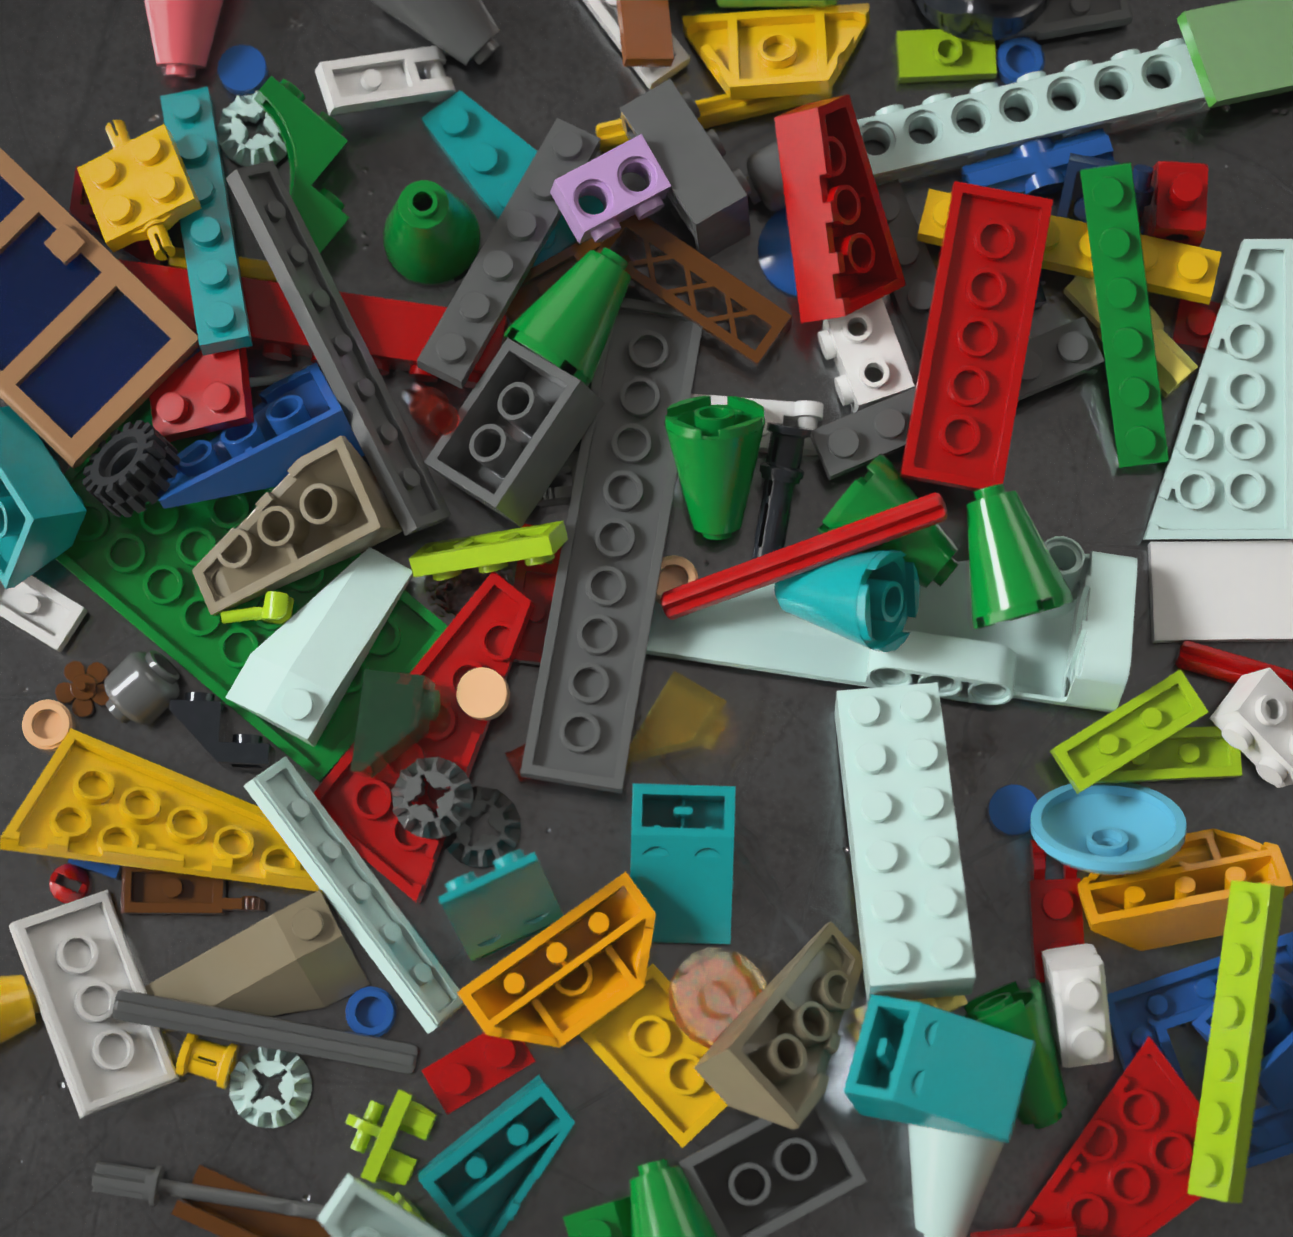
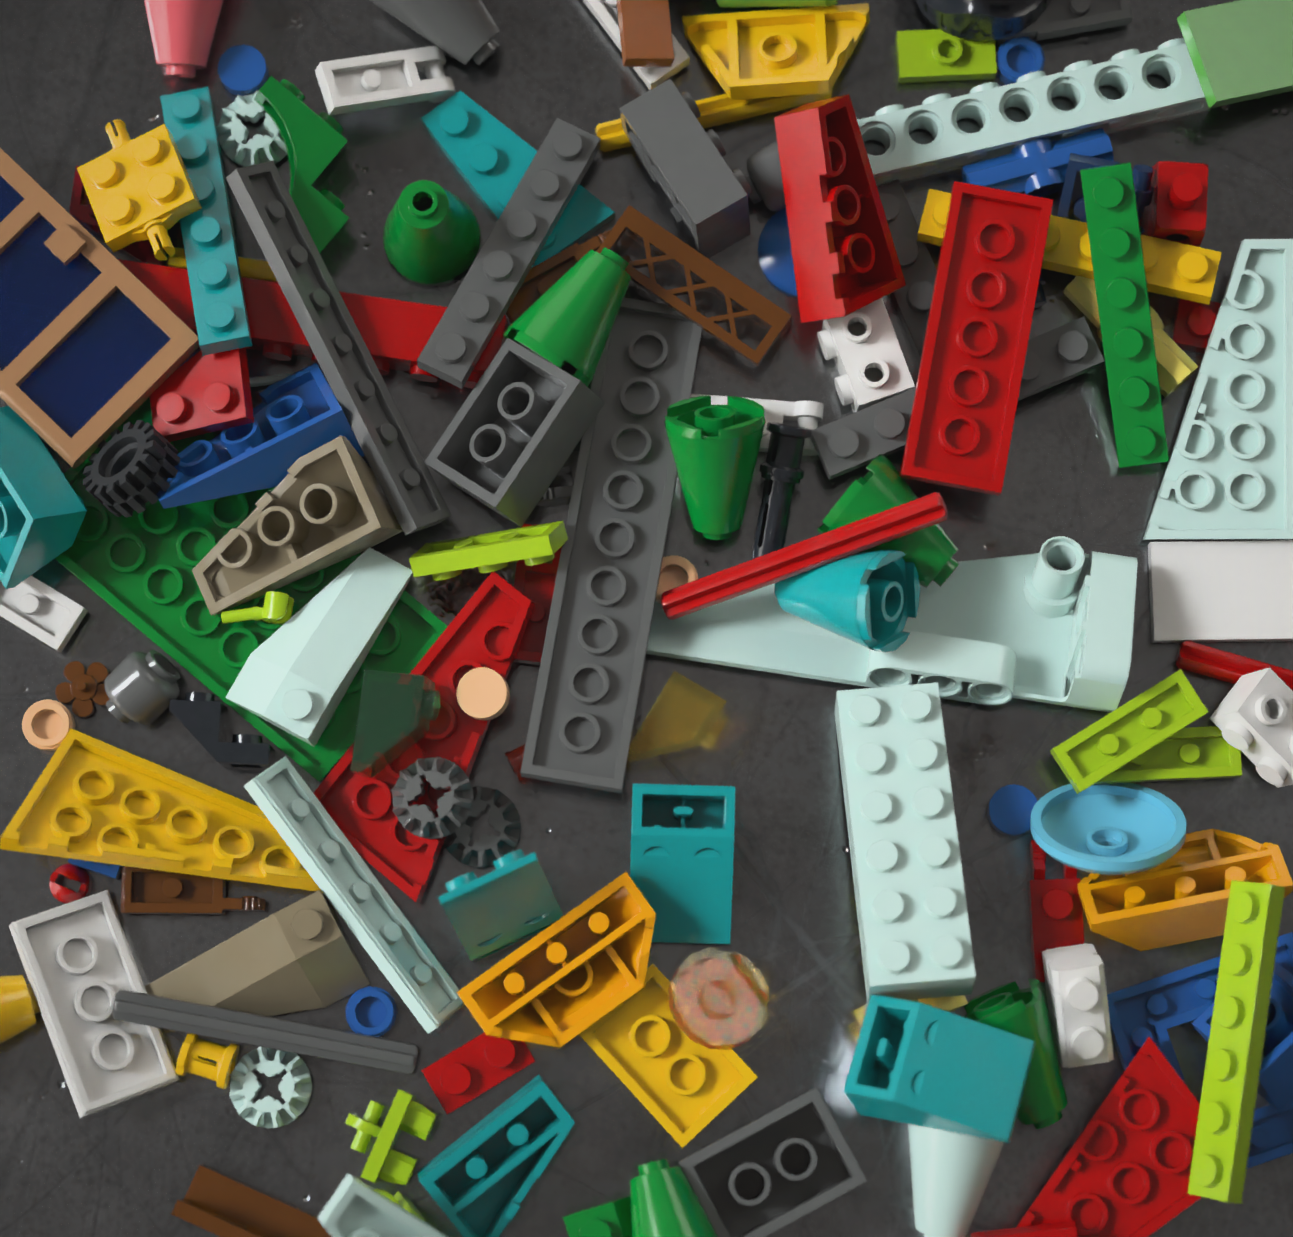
(149, 1185): dark grey piece -> none
(431, 408): clear red axle -> none
(604, 180): lavender brick -> none
(782, 1042): dark tan wedge -> none
(1009, 561): green cone -> none

